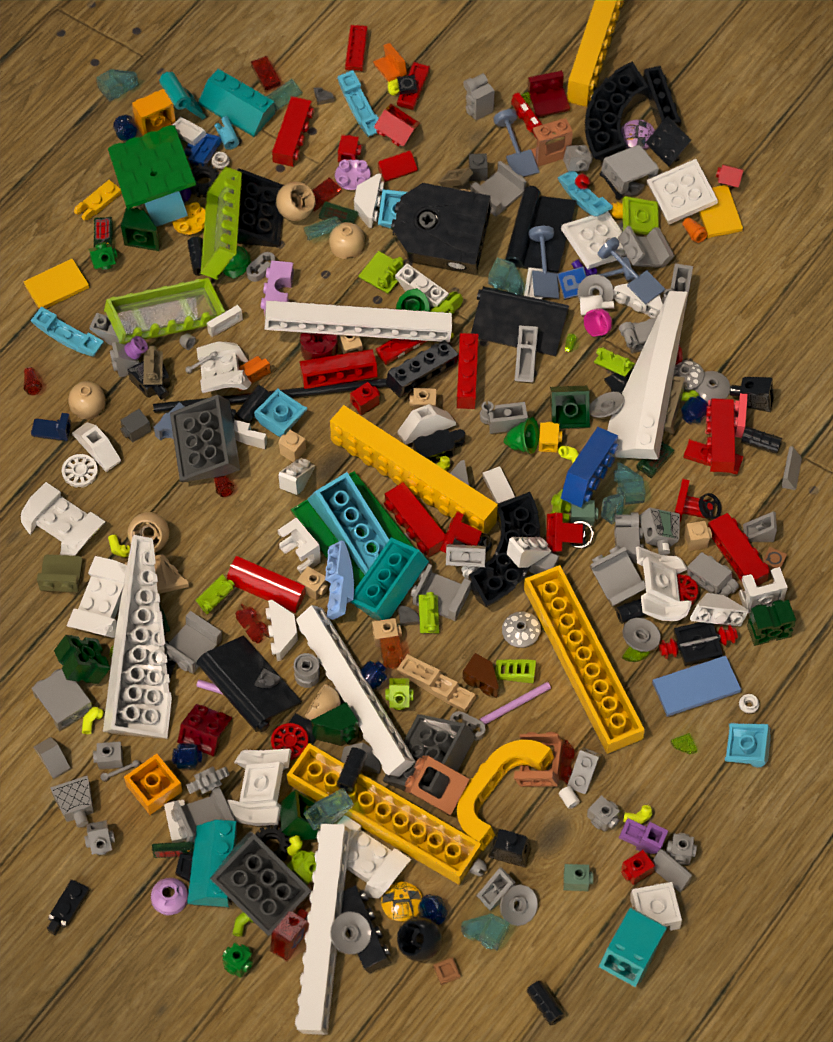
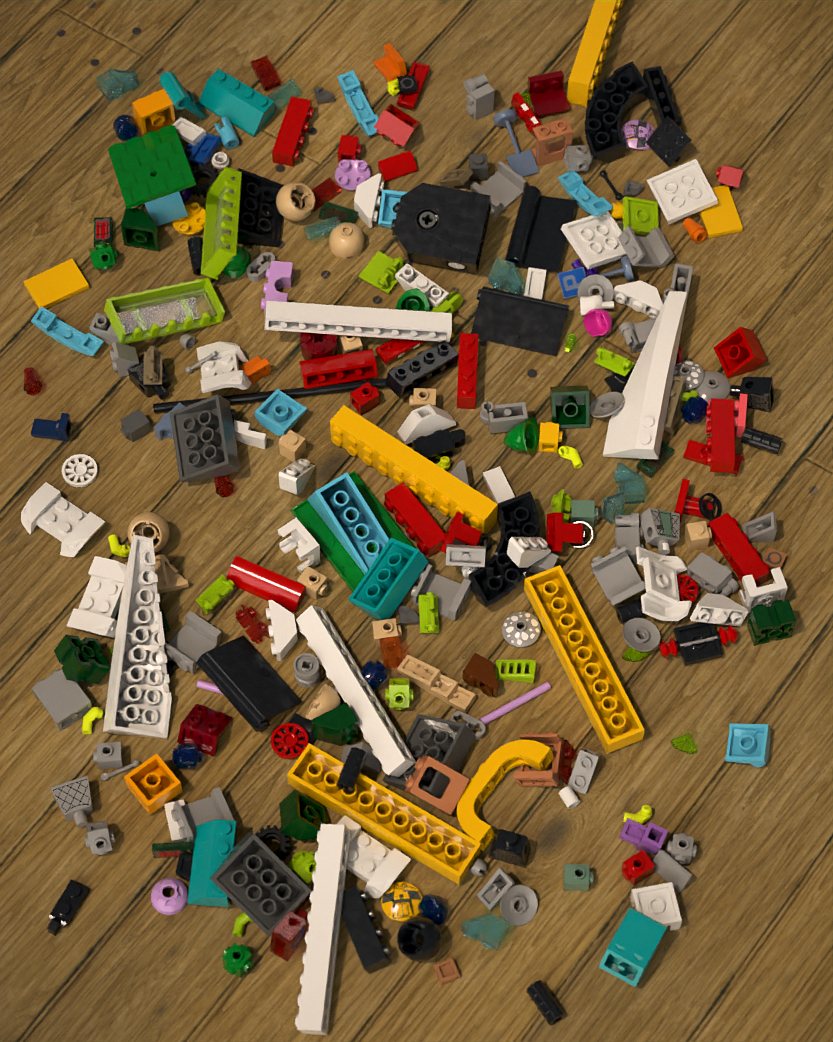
(52, 757): light grey slope -> none
(60, 573): olive bracket -> none
(86, 400): tan cylinder -> none
(97, 445): white slope -> none
(98, 200): yellow hinge -> none
(136, 347): medium lavender wheel -> none
(207, 780): light grey gear -> none
(224, 321): white tile -> none
(252, 403): black axle -> none
(260, 786): white piece -> none
(267, 679): flat silver tile -> none
(296, 845): neon yellow arm -> none
(329, 809): clear light blue slope -> none
(340, 575): light blue slope -> none
(356, 47): red plate -> none
(359, 931): light grey dish -> none
(526, 353): light grey slope -> none
(544, 283): sand blue piece -> none
(582, 181): red hinge -> none
(590, 467): blue brick -> none
(603, 814): light grey brick -> none
(628, 166): light grey panel -> none
(643, 285): sand blue piece -> none
(696, 686): medium blue tile -> none
(740, 353): none -> red slope
(749, 698): white plate -> none
(792, 469): light grey slope -> none

